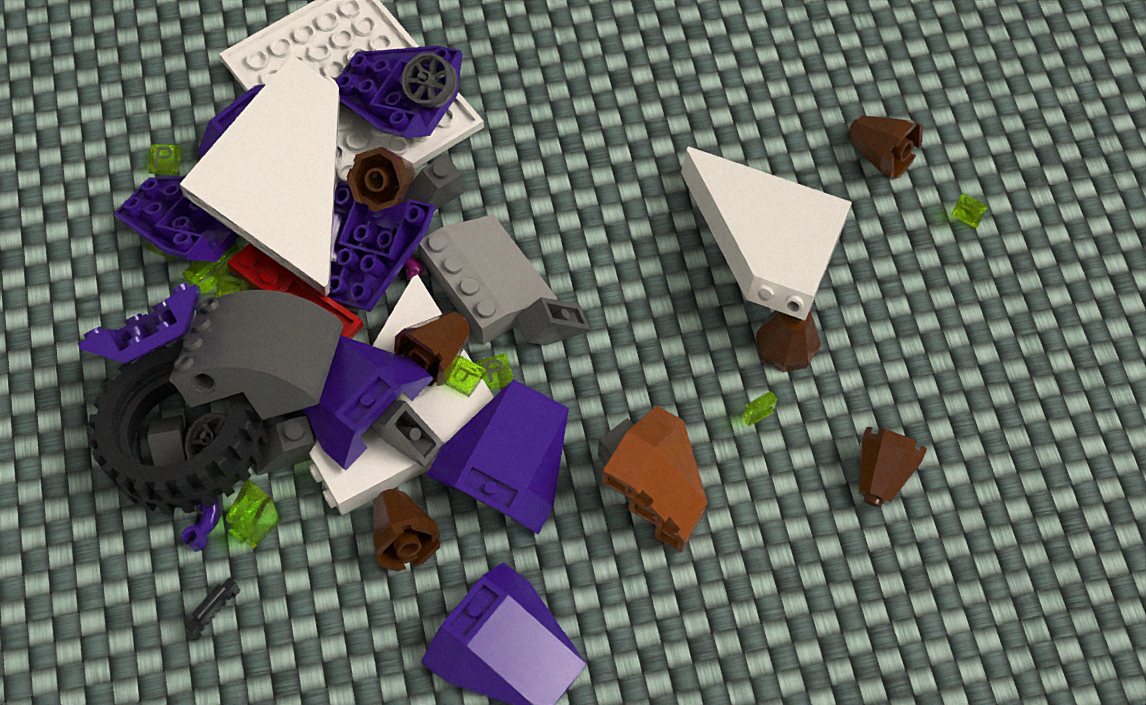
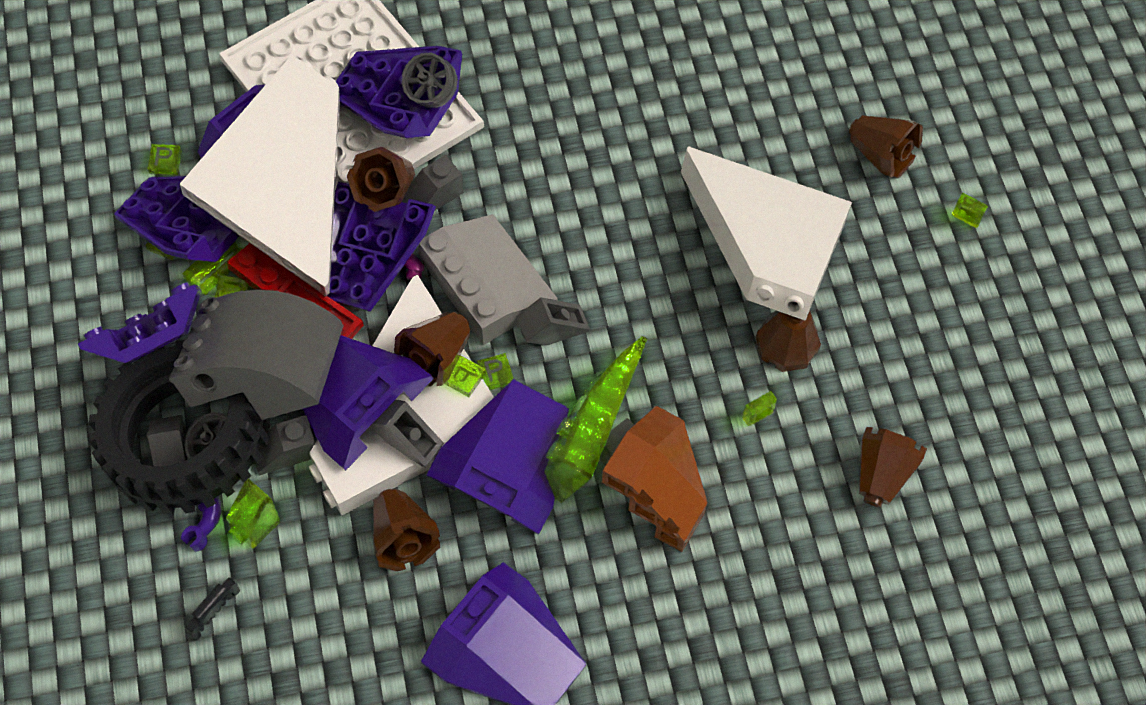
(589, 425): none -> clear neon green wedge

